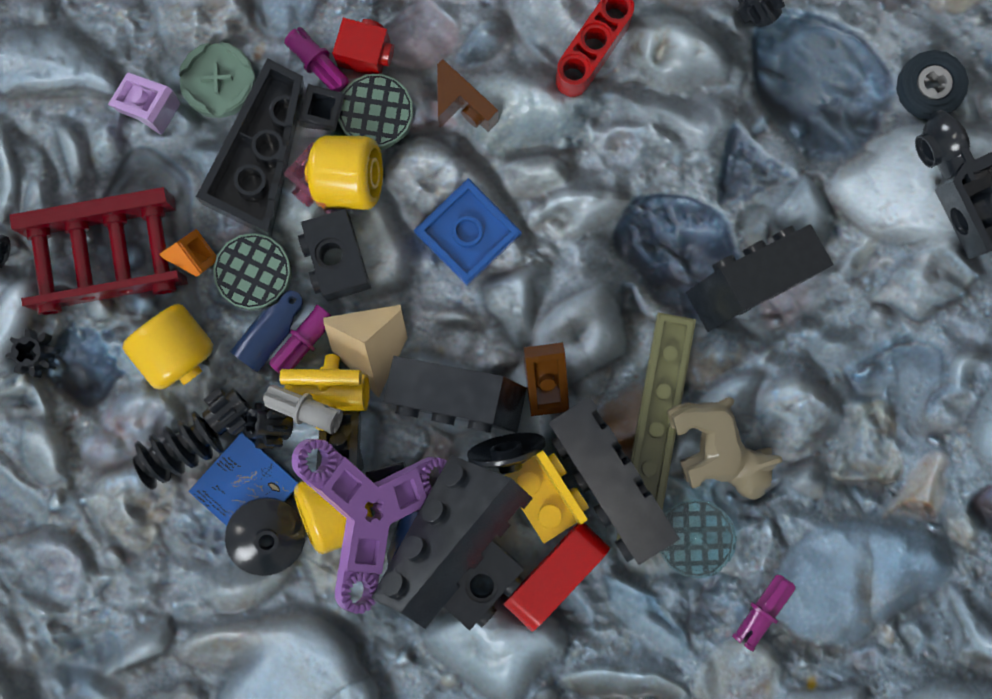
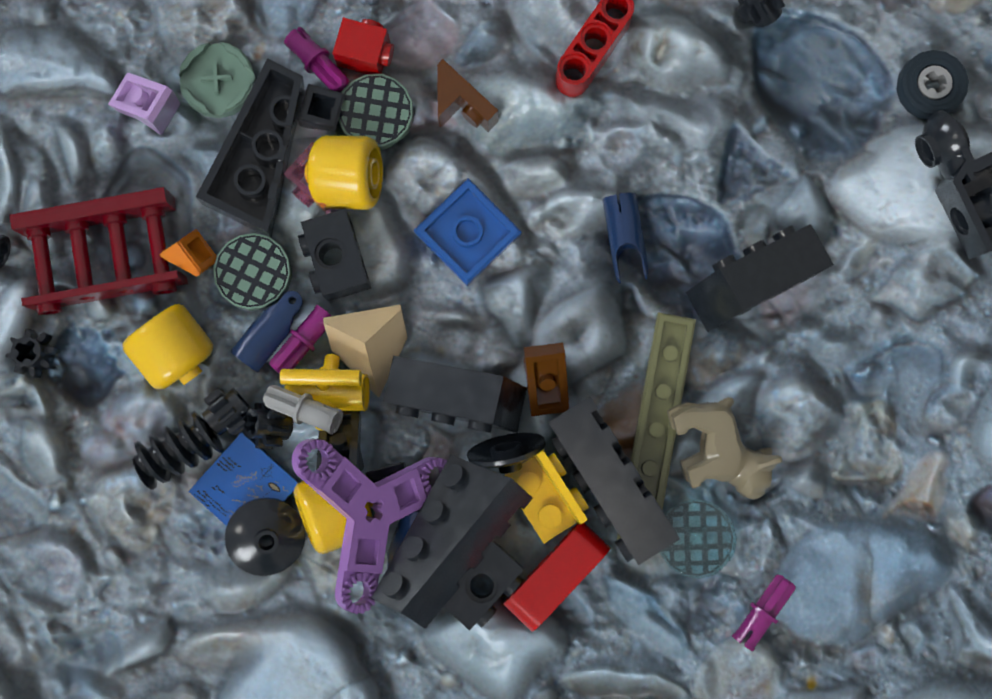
(624, 228): none -> dark blue piece

